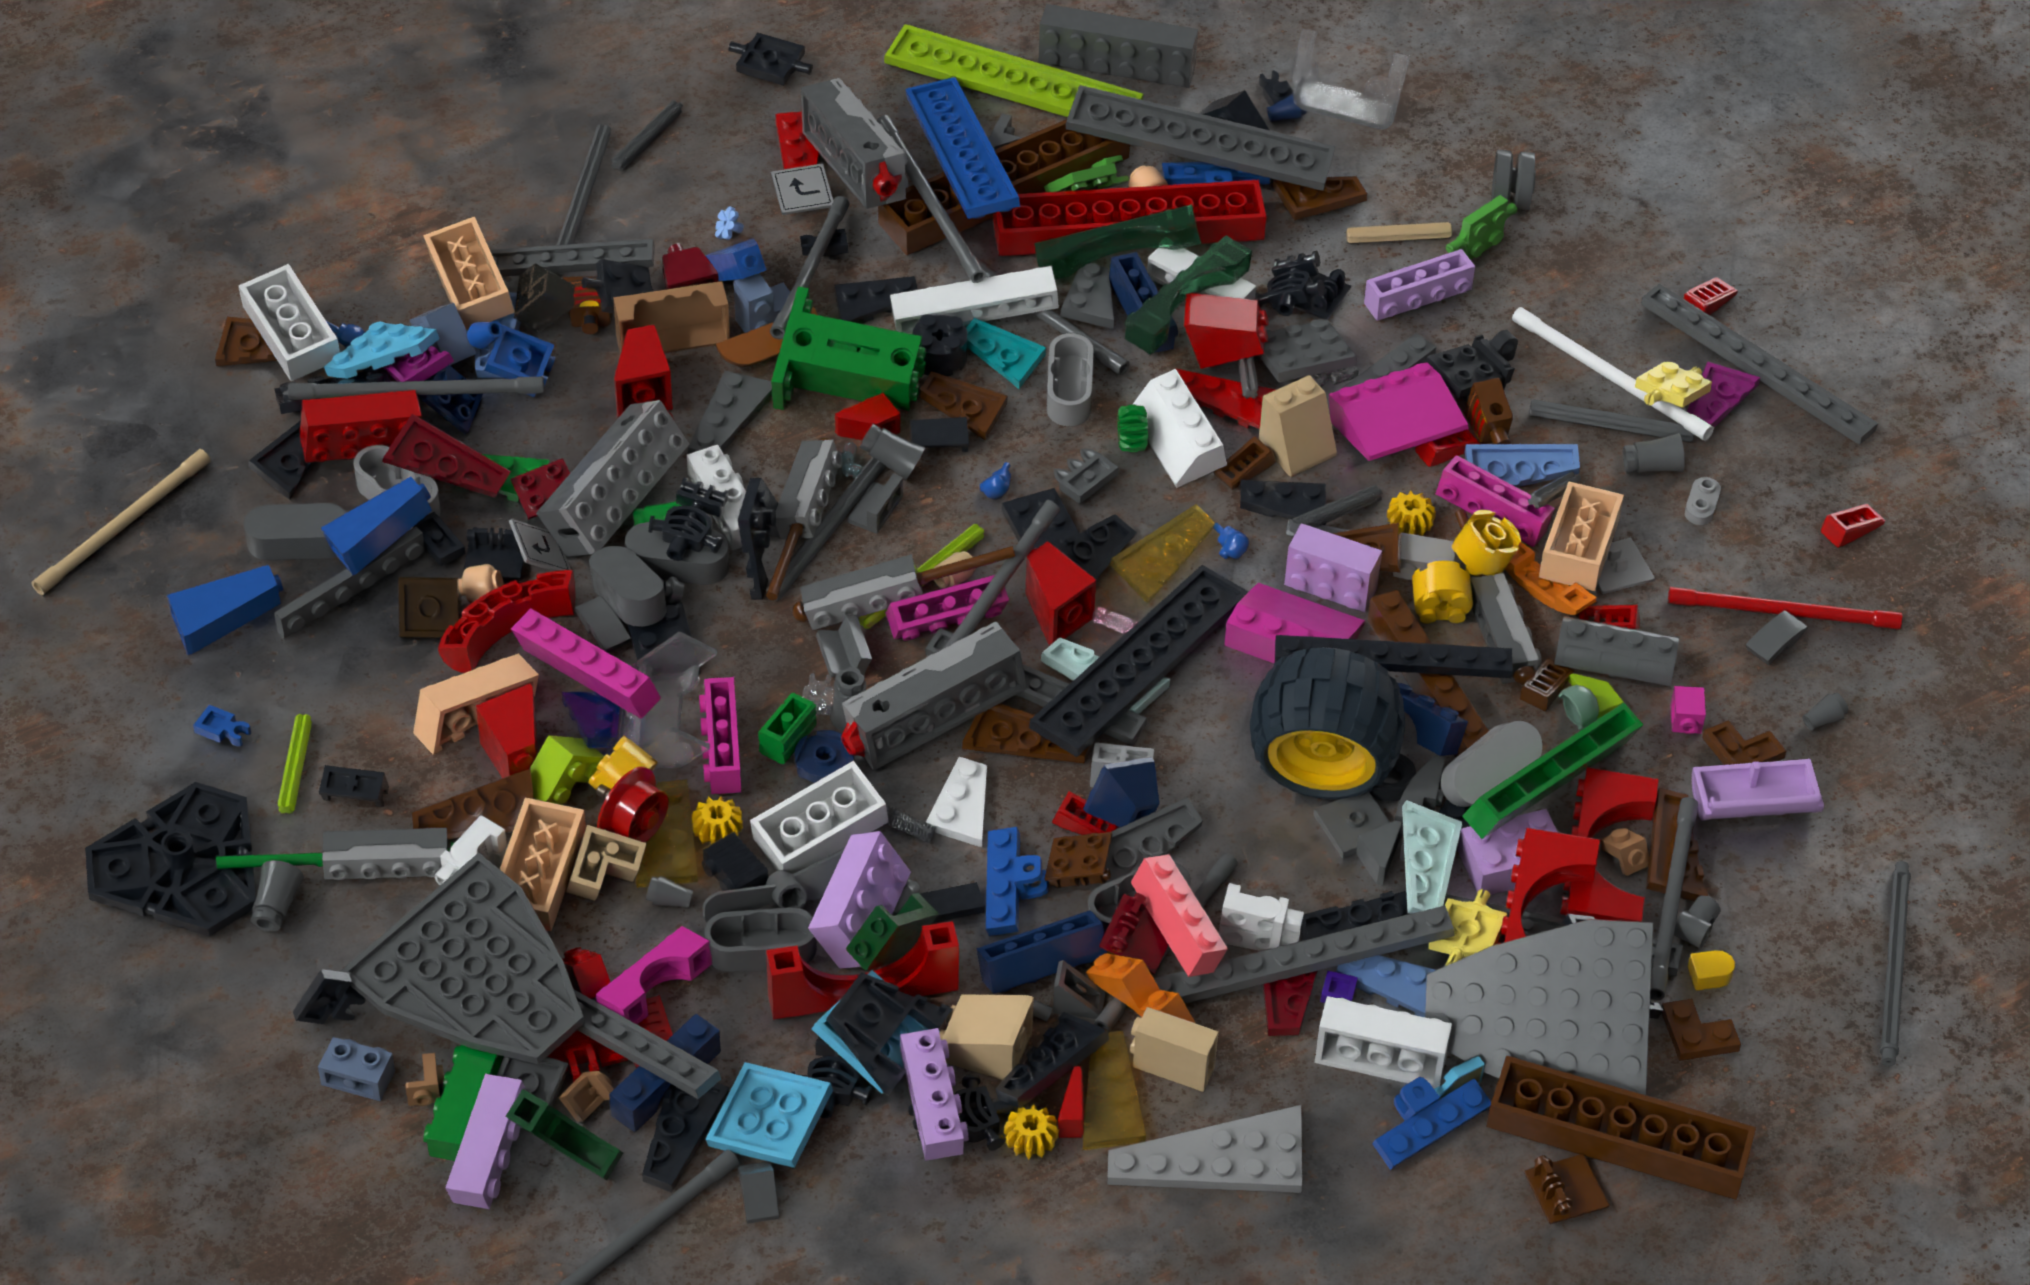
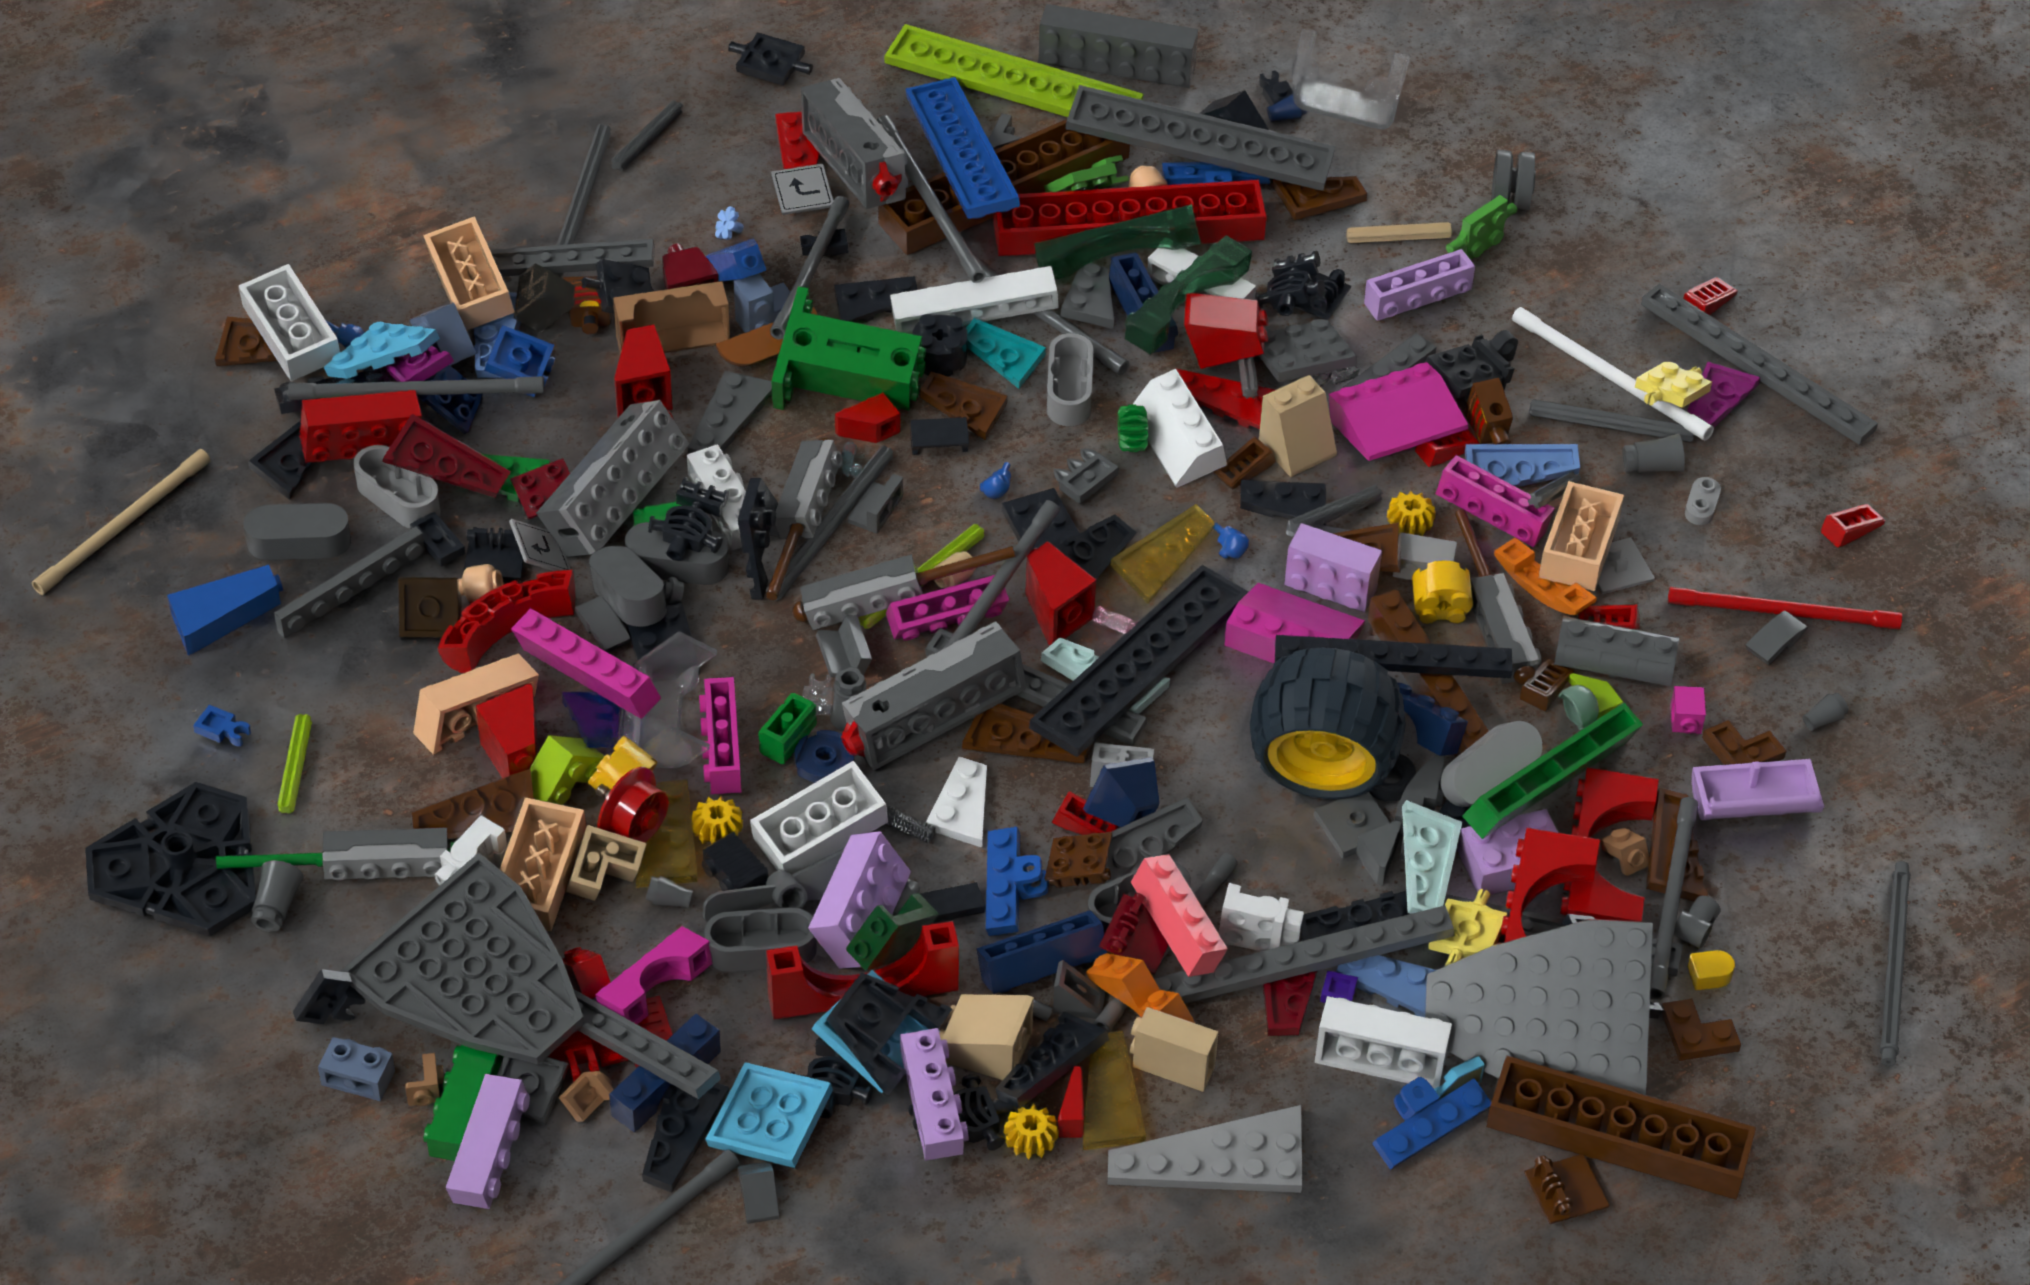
(353, 784): black hinge -> none
(377, 524): blue slope -> none
(484, 333): blue cone -> none
(564, 1134): dark green arch -> none
(892, 450): dark grey plant -> none
(1486, 543): yellow brick -> none

